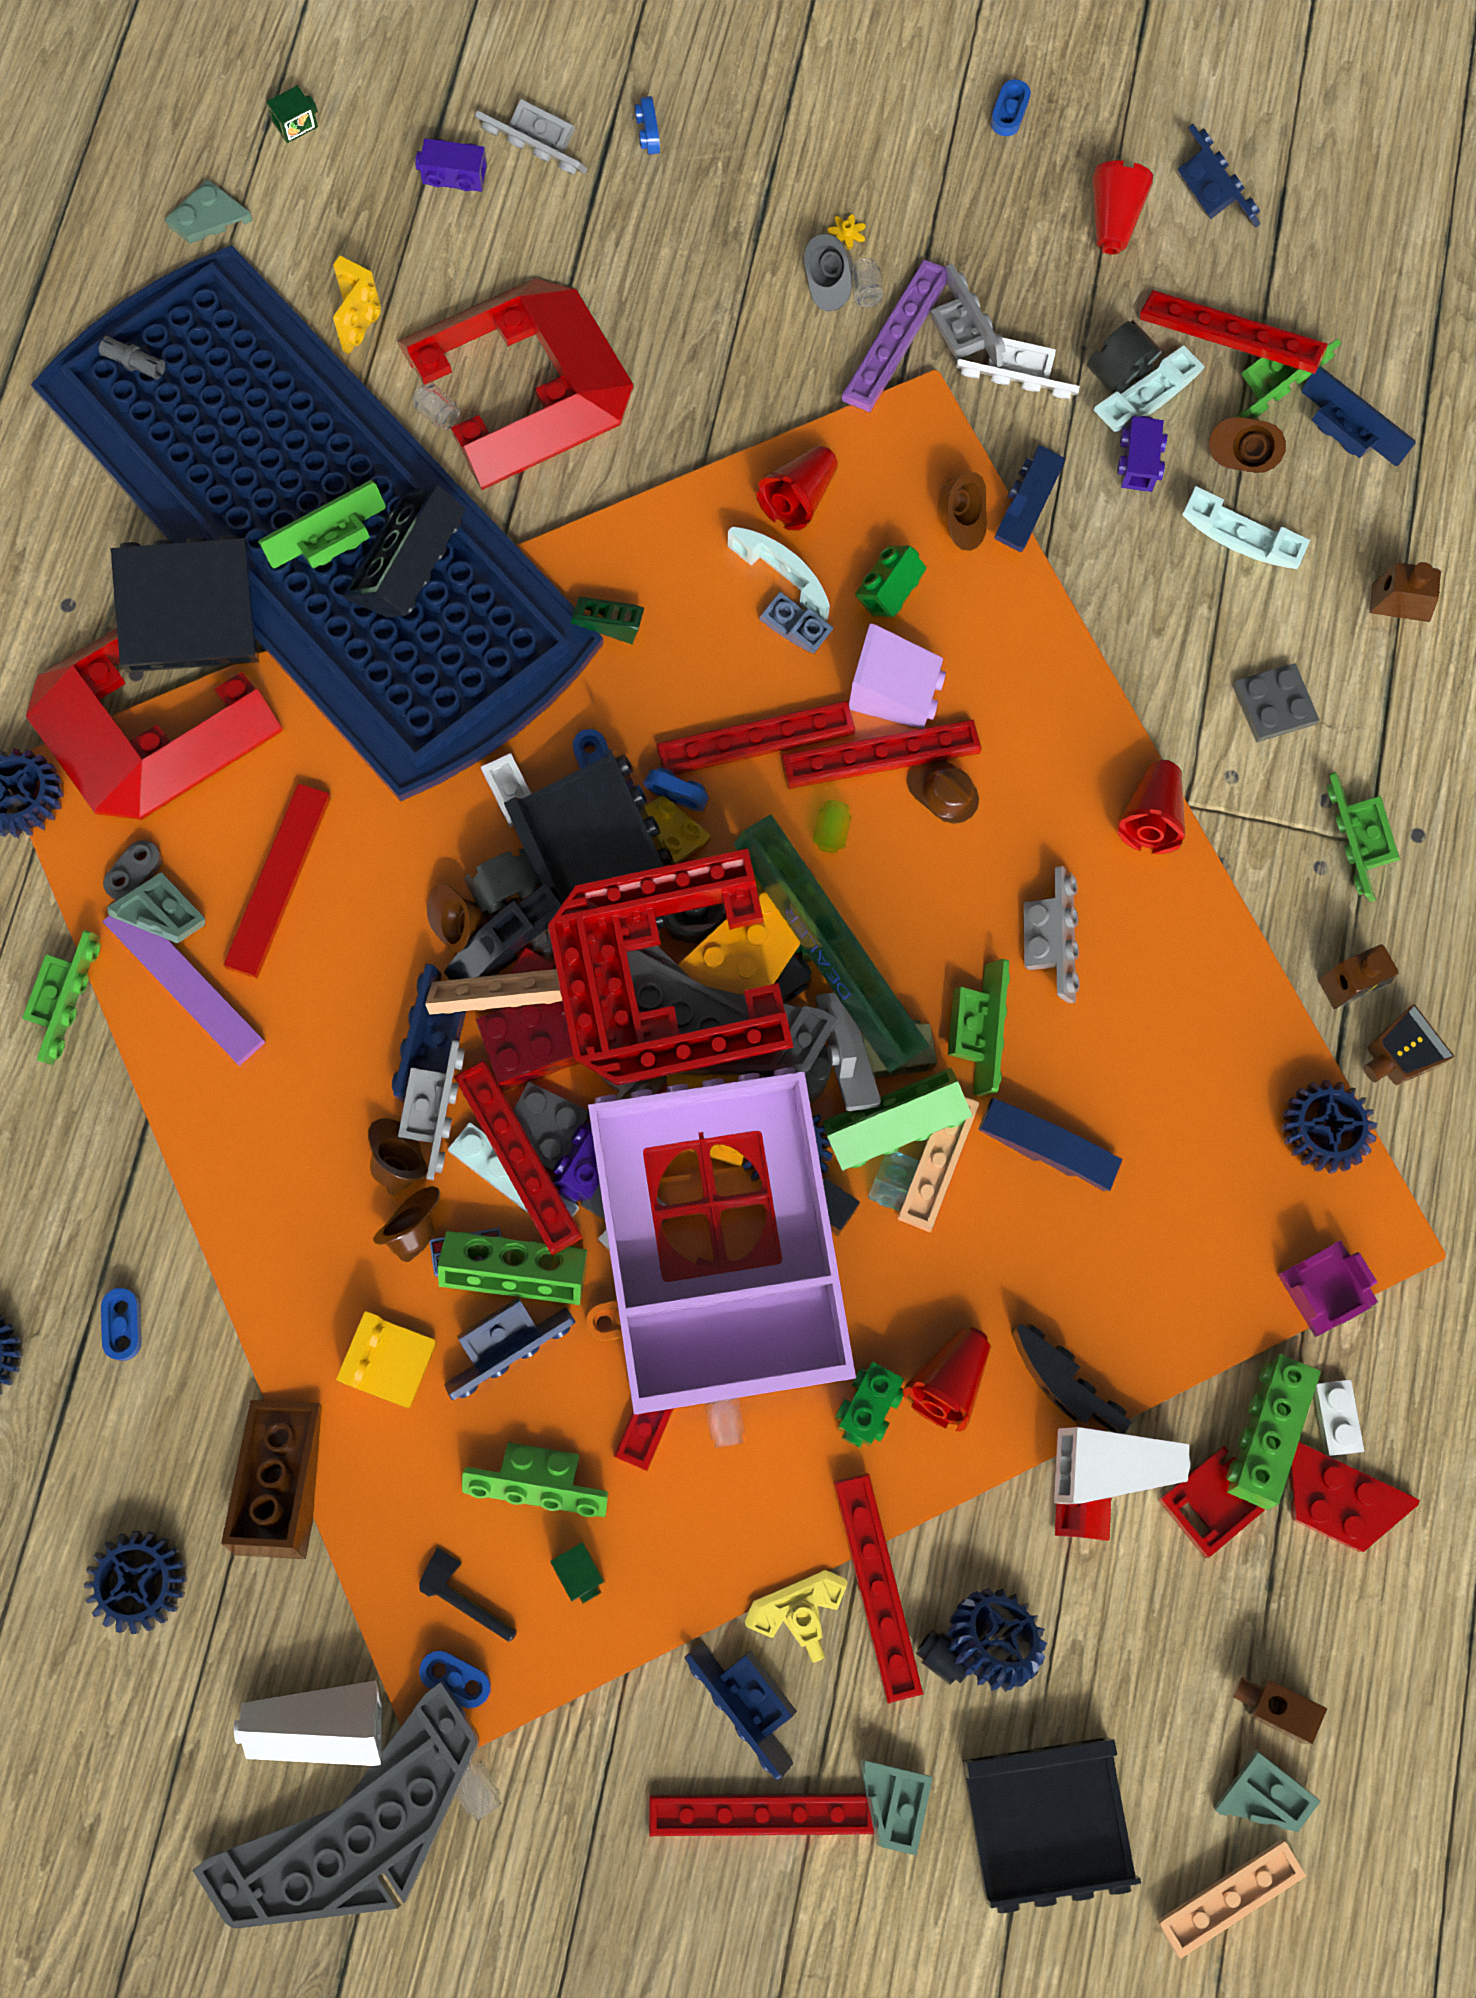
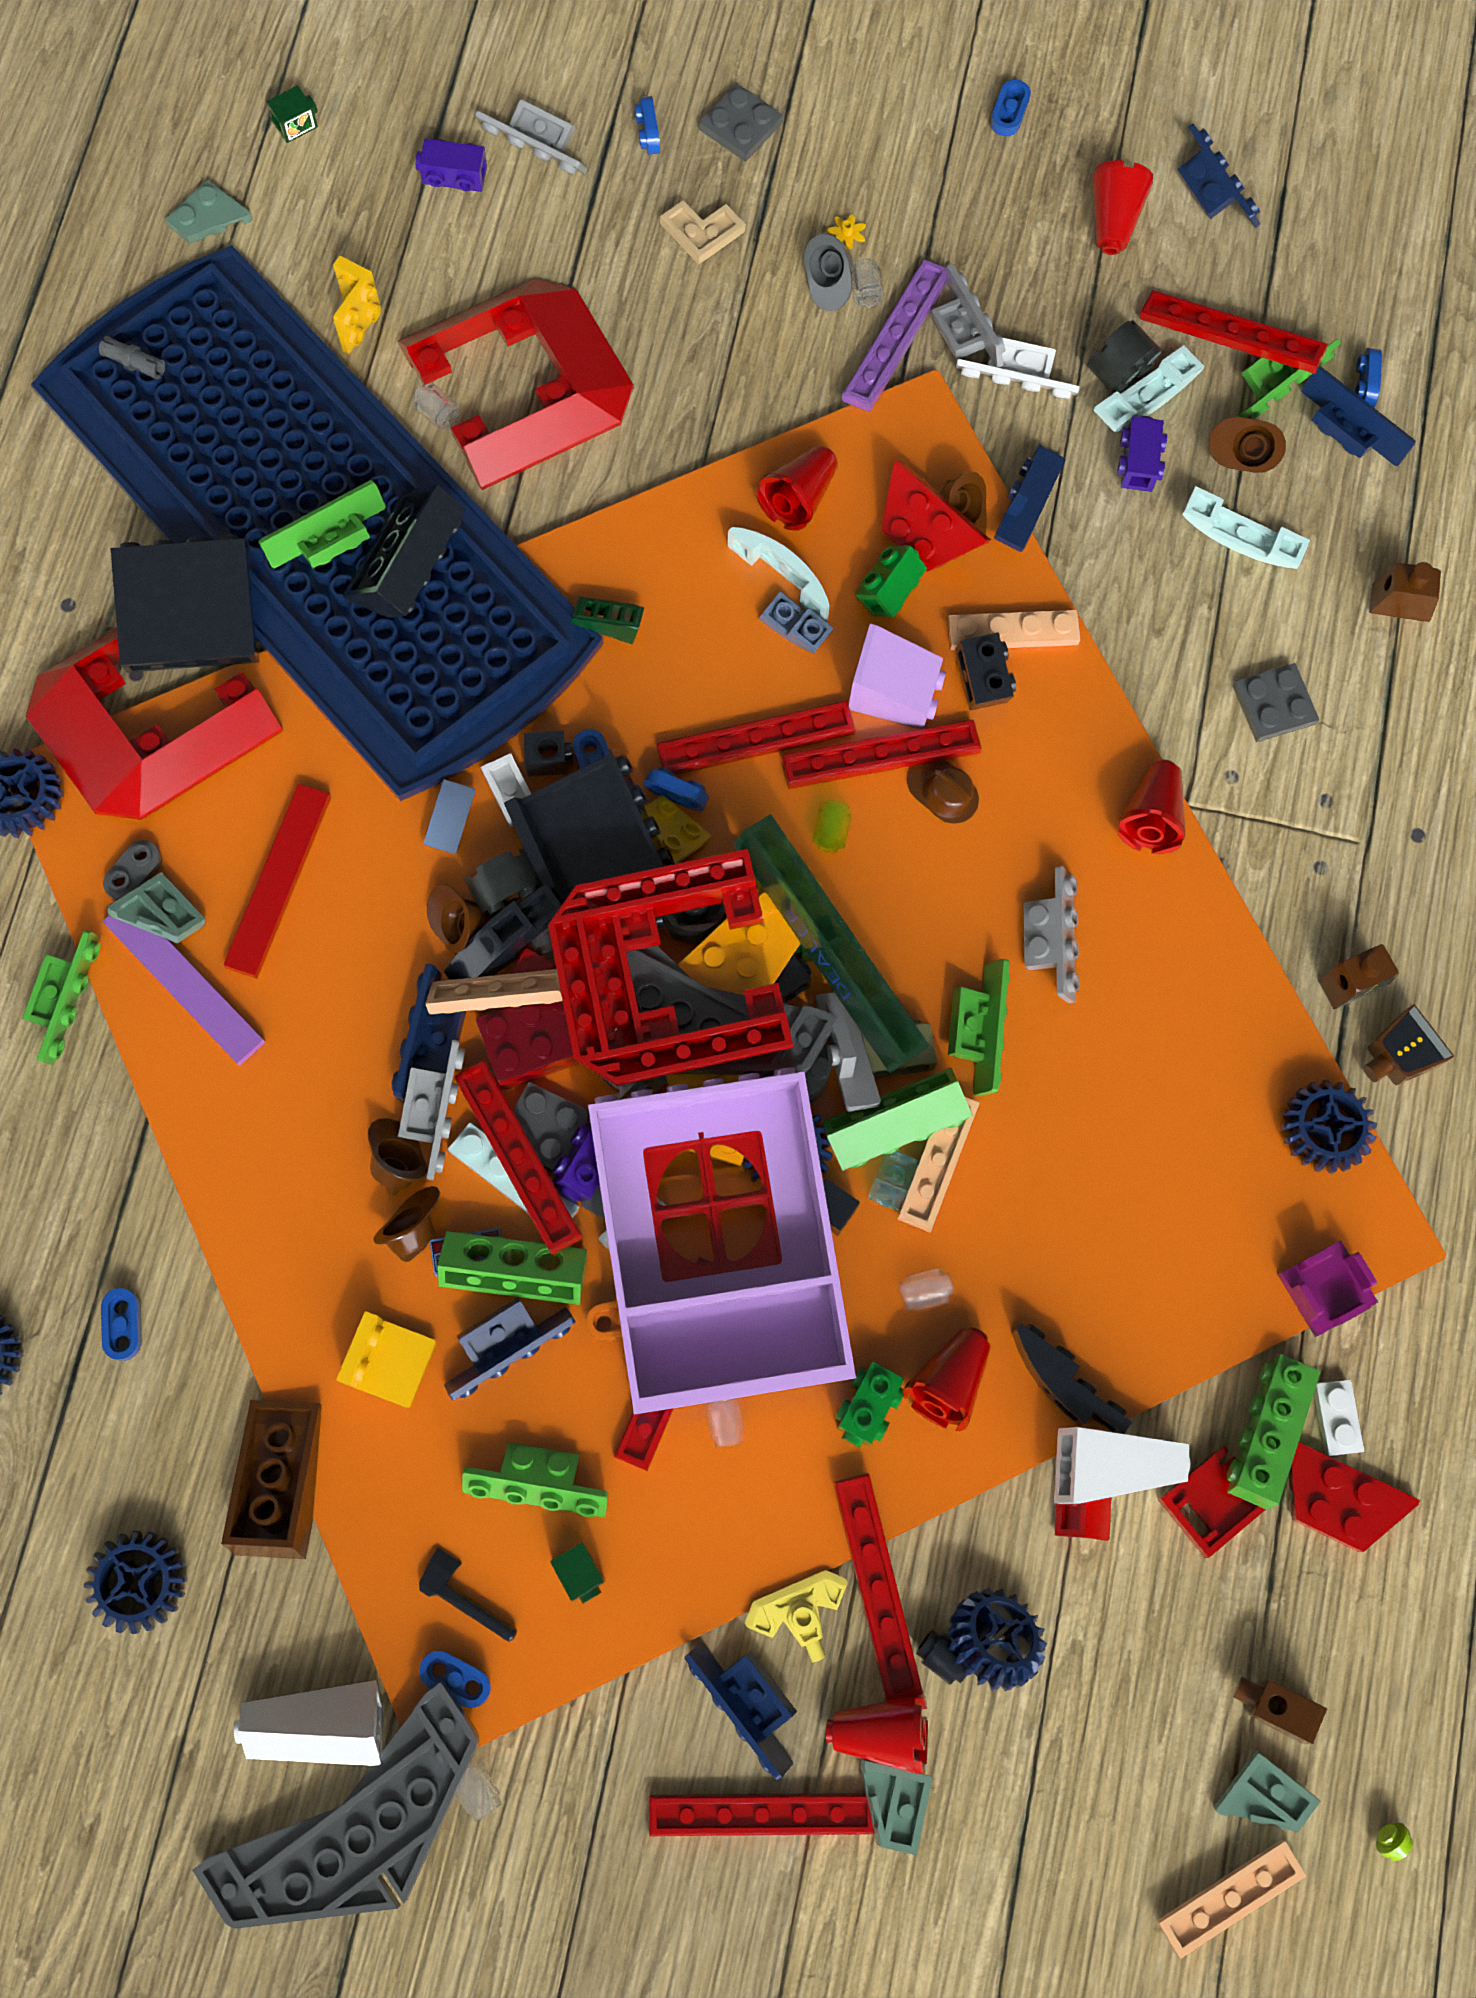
(449, 816): none -> sand blue slope
(538, 742): none -> black brick
(699, 236): none -> tan plate
(741, 122): none -> dark grey plate
(883, 1733): none -> red cone
(926, 520): none -> red wing
(926, 1289): none -> clear brick
(985, 671): none -> black brick
(1018, 628): none -> light nougat plate
(1049, 1824): black panel -> none
(1050, 1144): dark blue slope -> none
(1368, 834): bright green bracket -> none
(1369, 367): none -> blue plate
(1394, 1841): none -> lime plate

